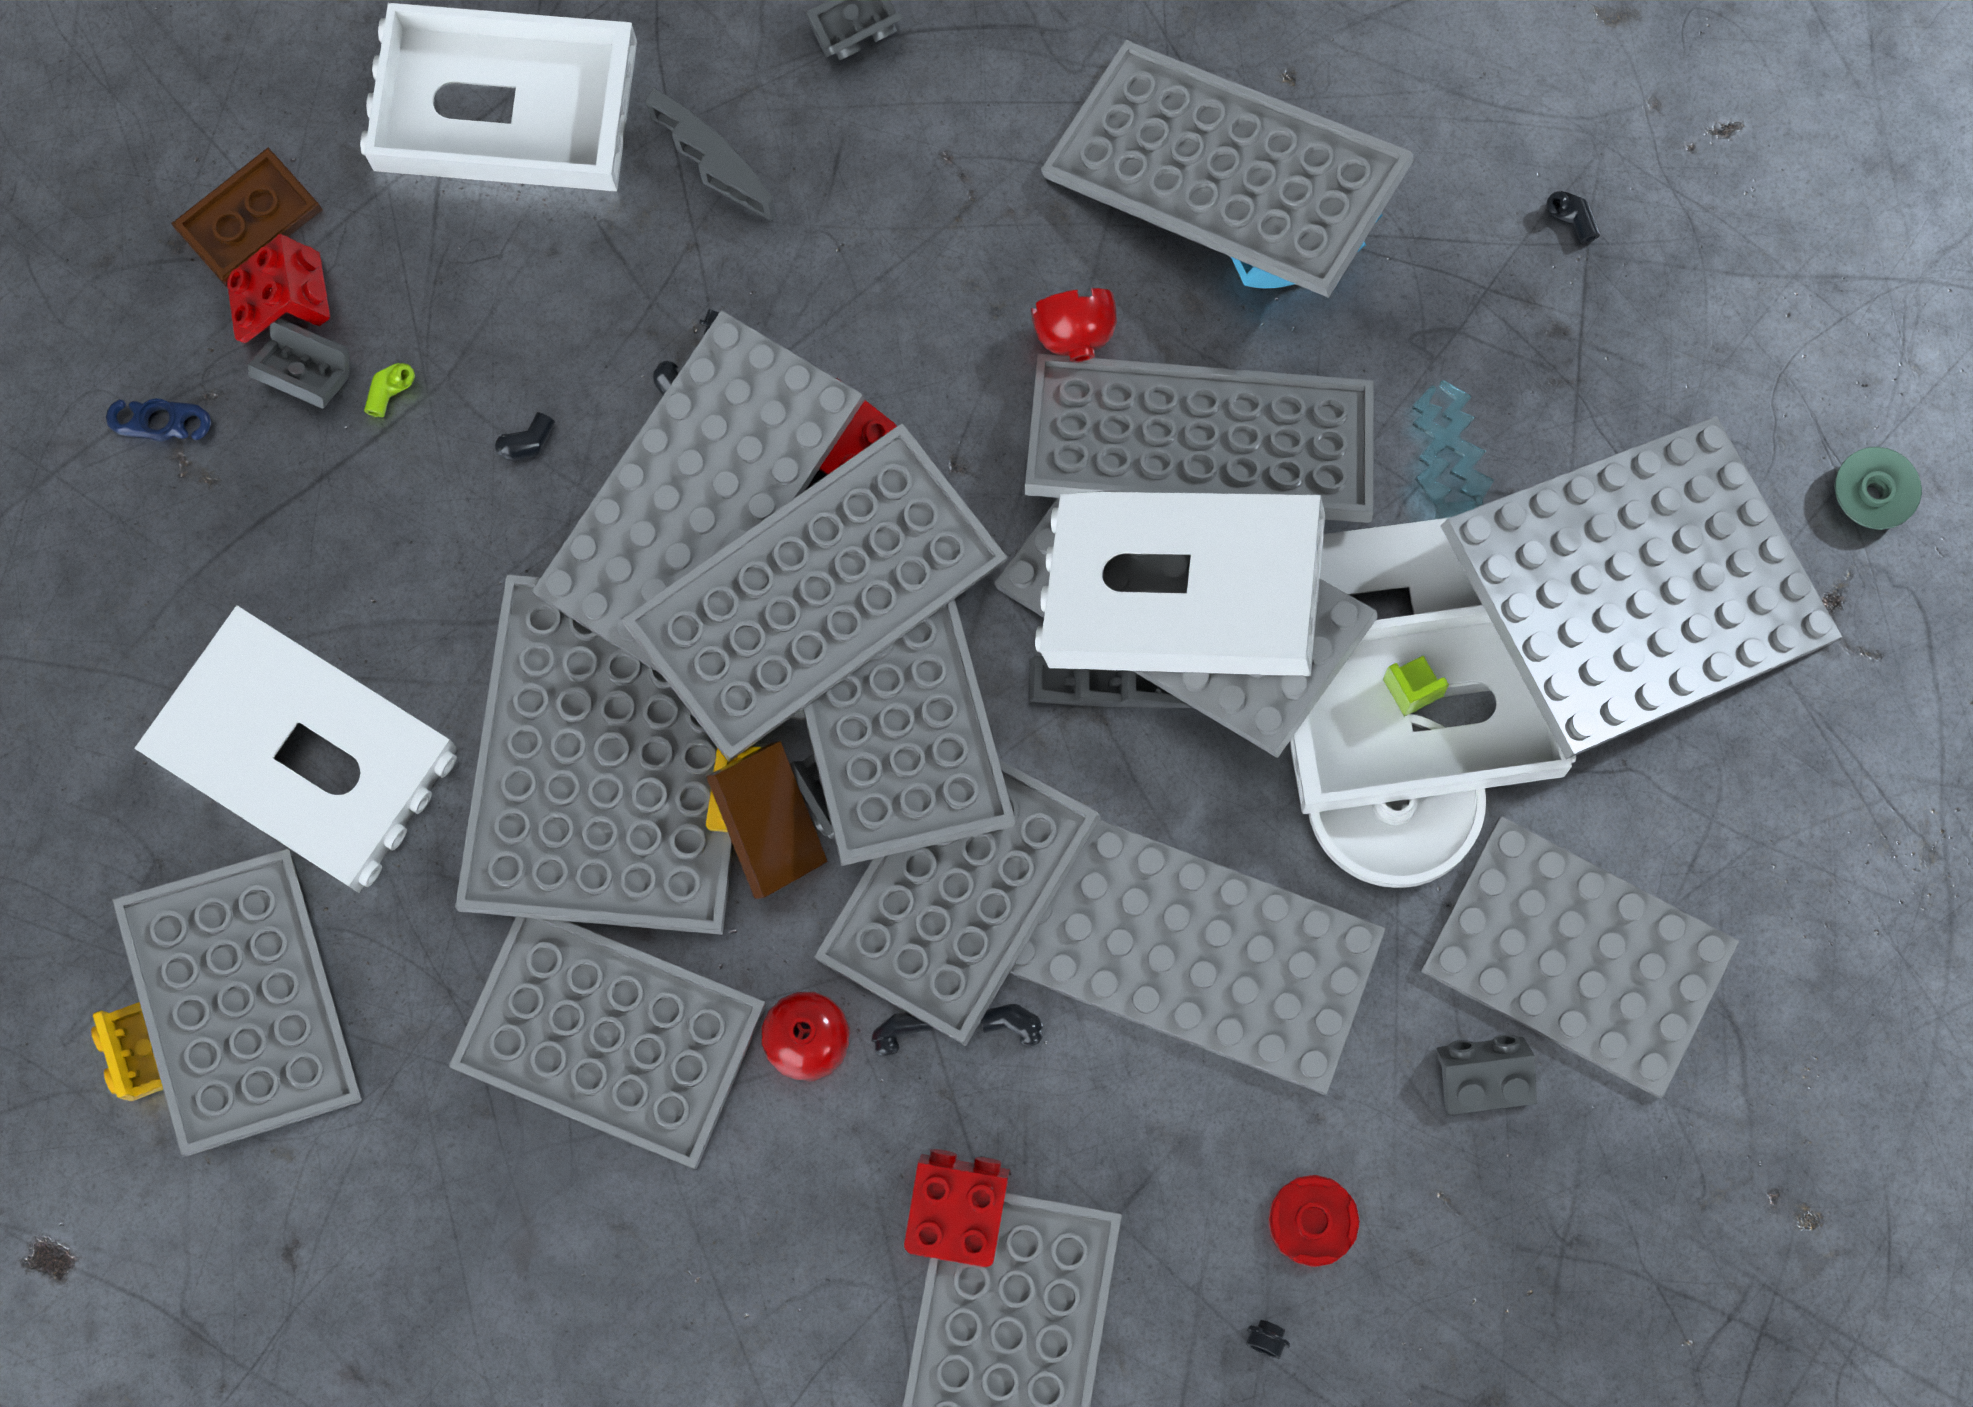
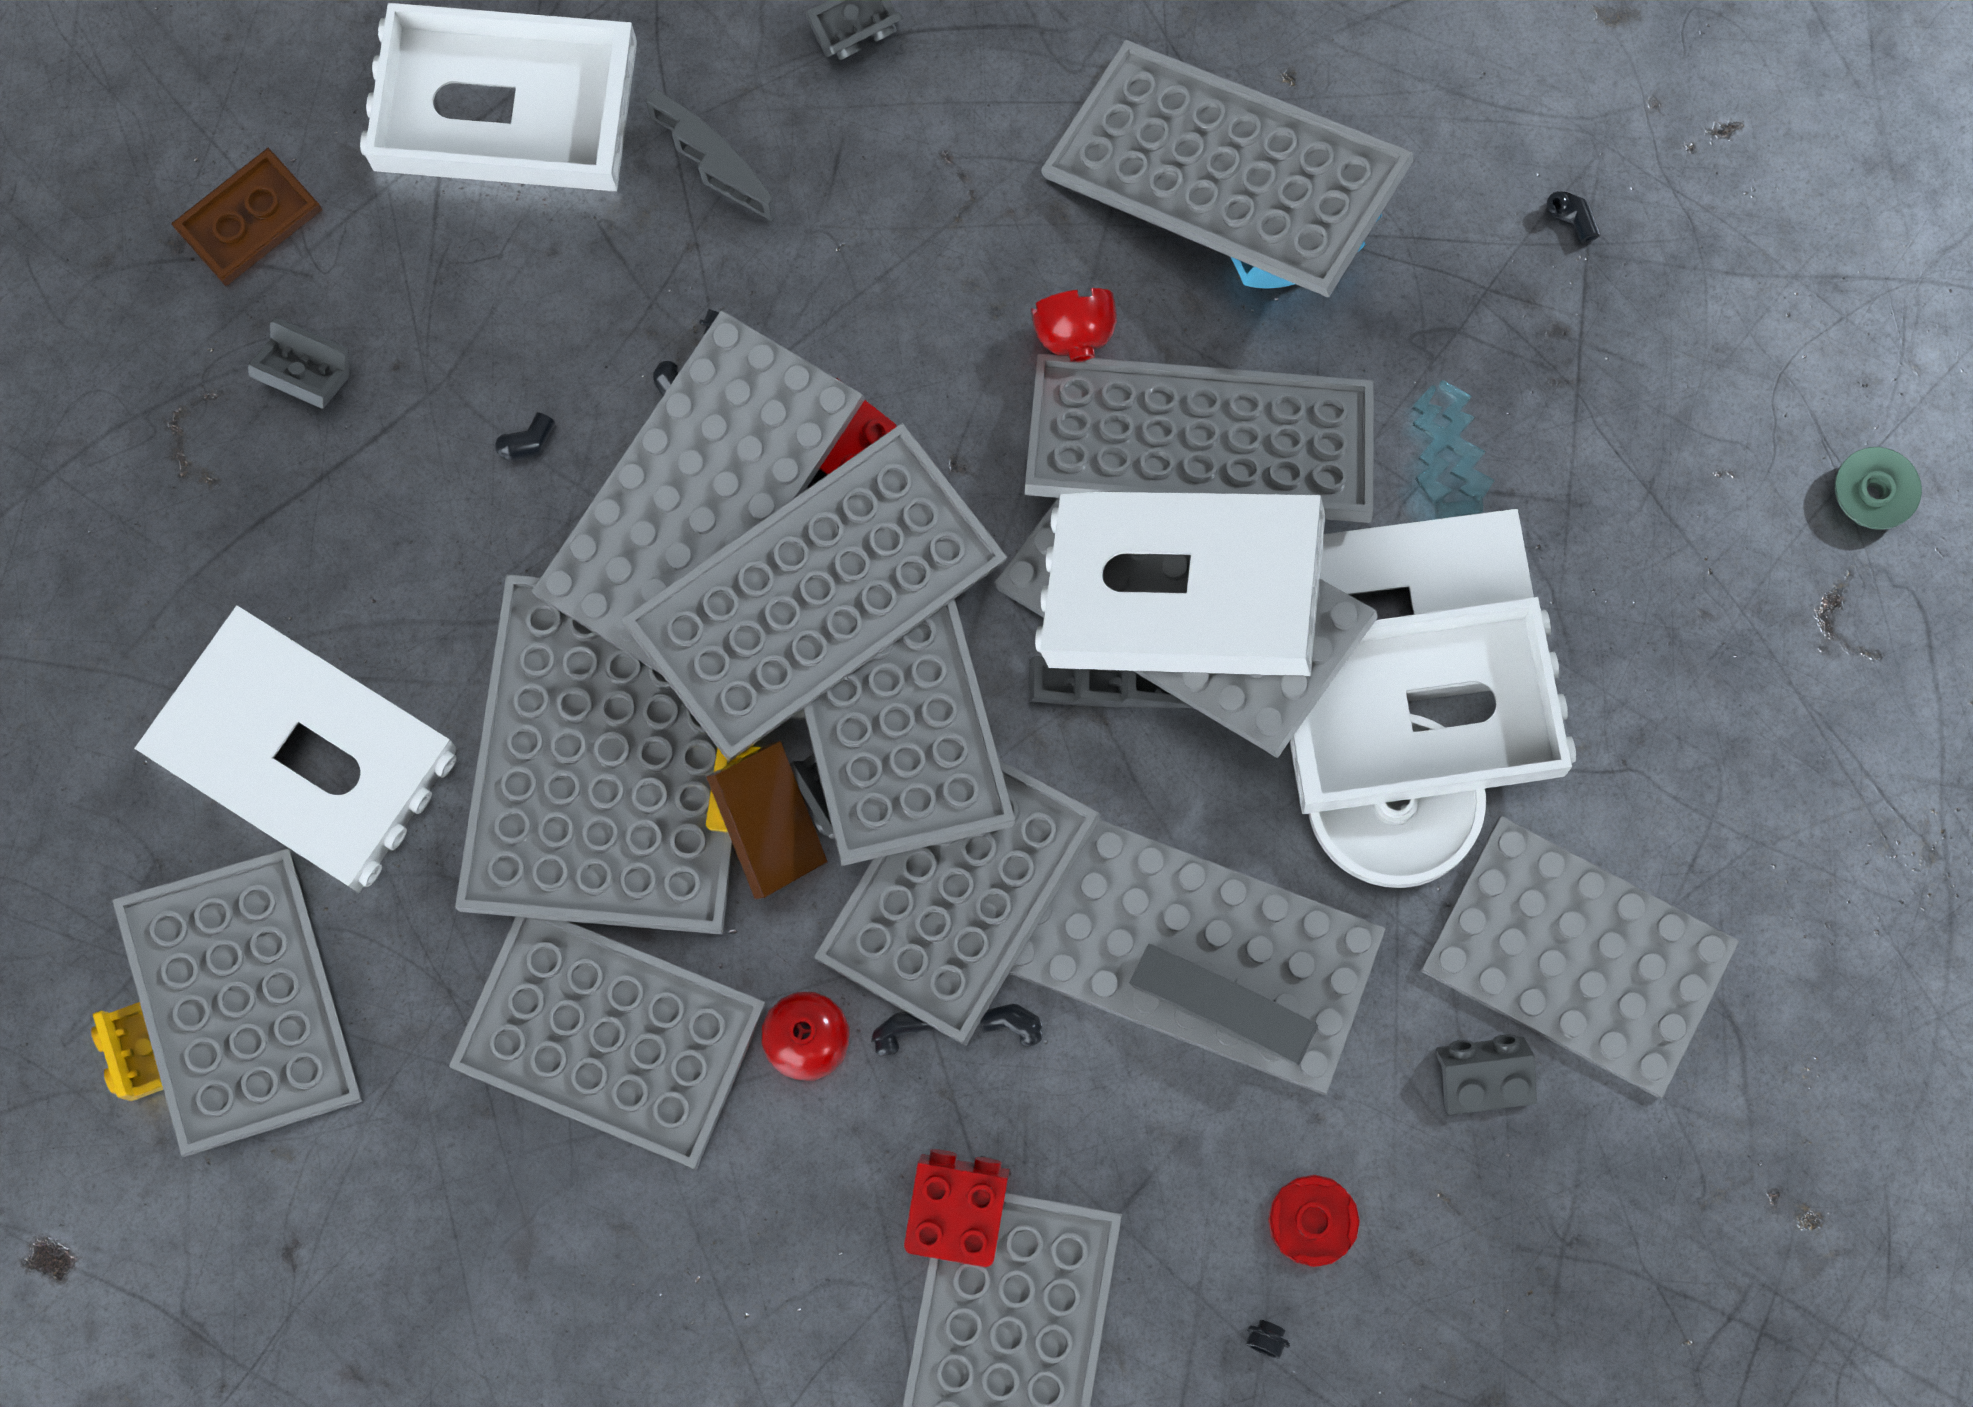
(139, 426): dark blue piece -> none
(277, 281): red bracket -> none
(387, 384): lime arm -> none
(1224, 1004): none -> dark grey slope
(1414, 685): lime panel -> none
(1640, 584): light grey plate -> none

